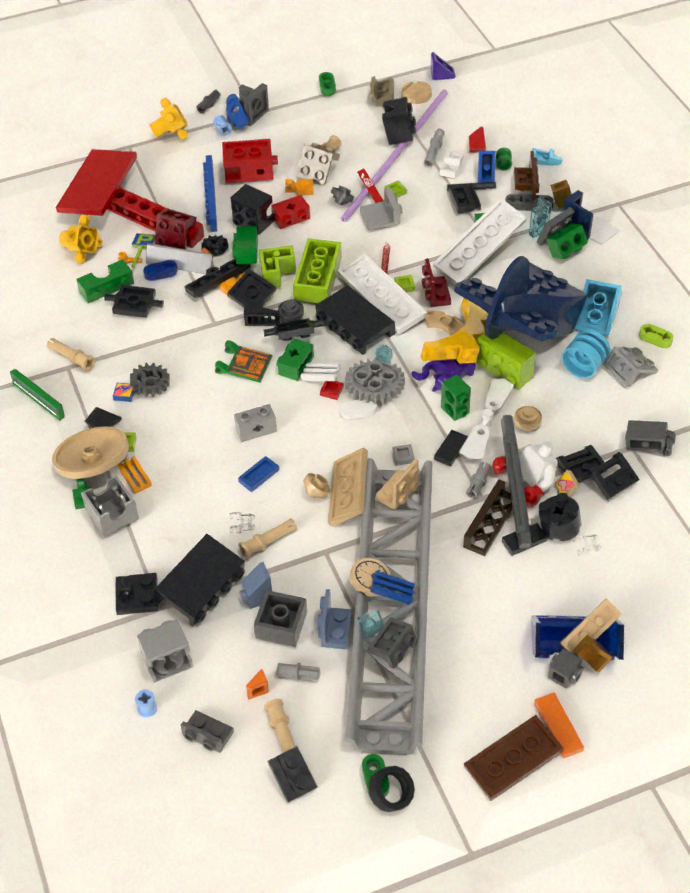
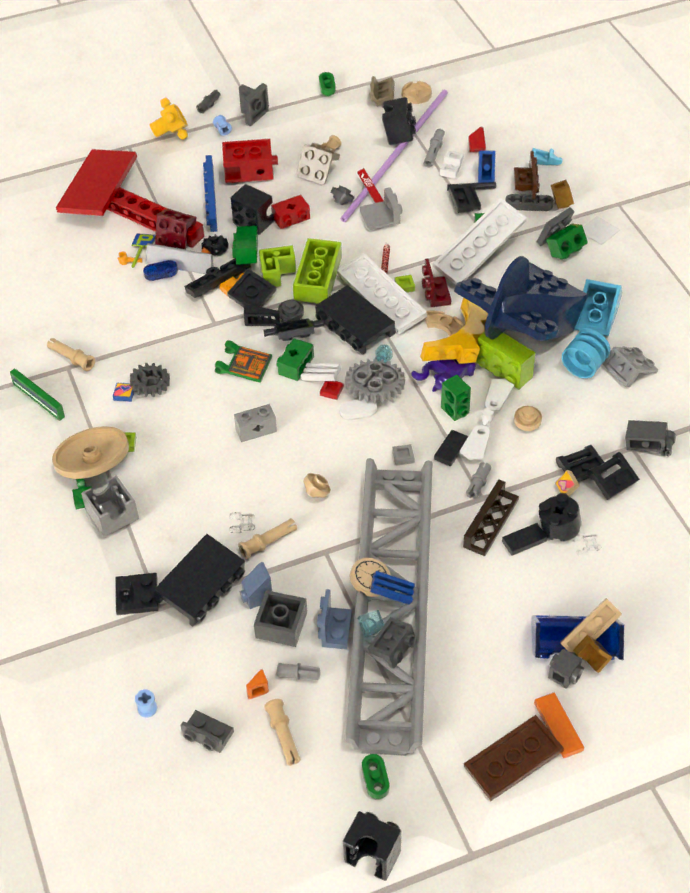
(81, 239): yellow piece -> none
(95, 288): green arch -> none
(101, 418): black piece -> none
(128, 464): light orange tile -> none
(134, 301): black plate -> none
(165, 650): light grey piece -> none
(240, 118): blue piece -> none
(258, 473): blue tile -> none
(292, 774): black plate -> none
(302, 186): light orange plate -> none
(348, 487): tan tile -> none
(374, 839): none -> black piece
(397, 188): lime tile -> none
(400, 486): tan bracket -> none
(405, 781): black tyre -> none
(440, 69): dark purple slope -> none
(503, 159): green wheel -> none
(516, 482): dark grey piece -> none
(537, 469): white torso -> none
(539, 217): clear light blue bracket -> none
(581, 215): dark blue bracket -> none
(656, 335): lime beam -> none

